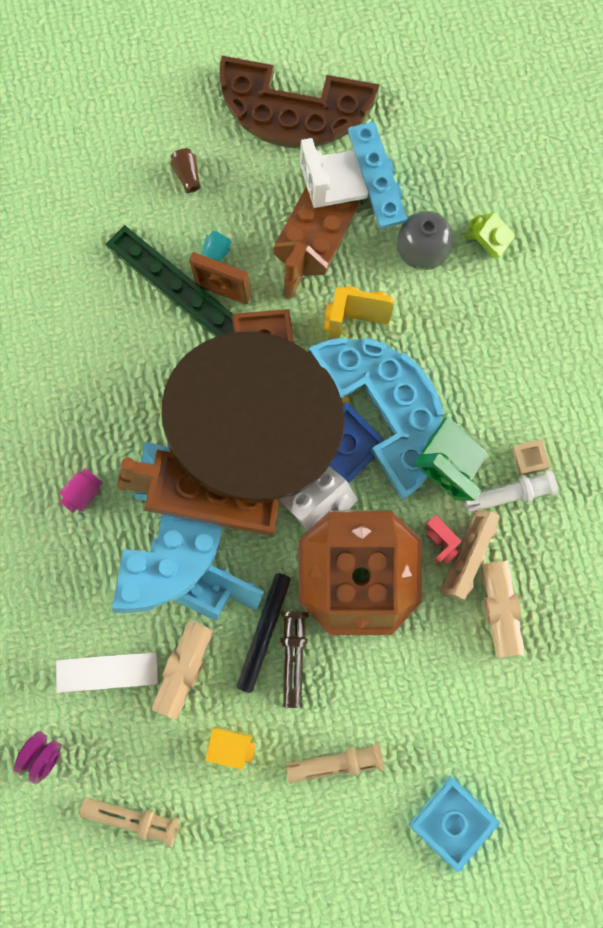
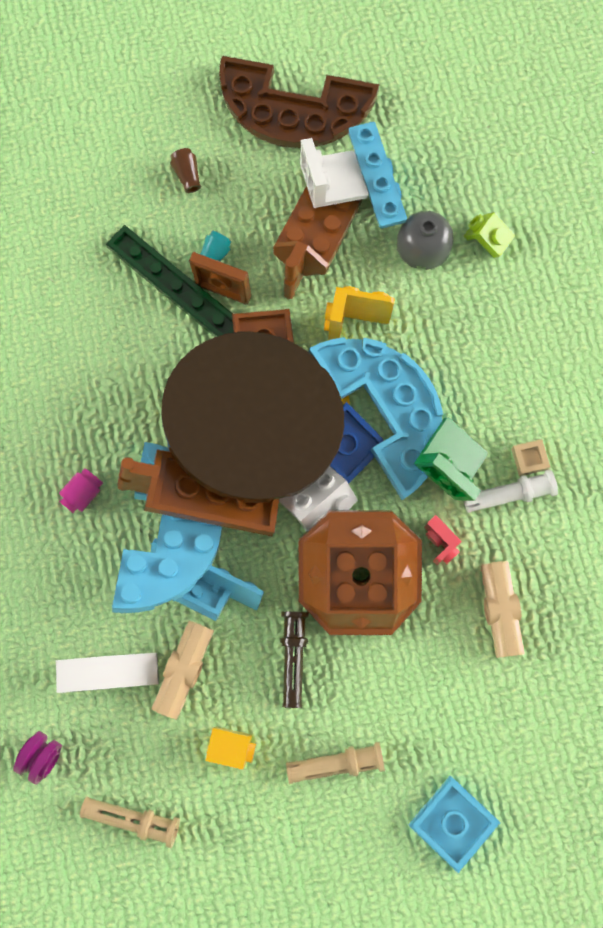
(263, 633): black axle -> none
(471, 555): tan plate -> none

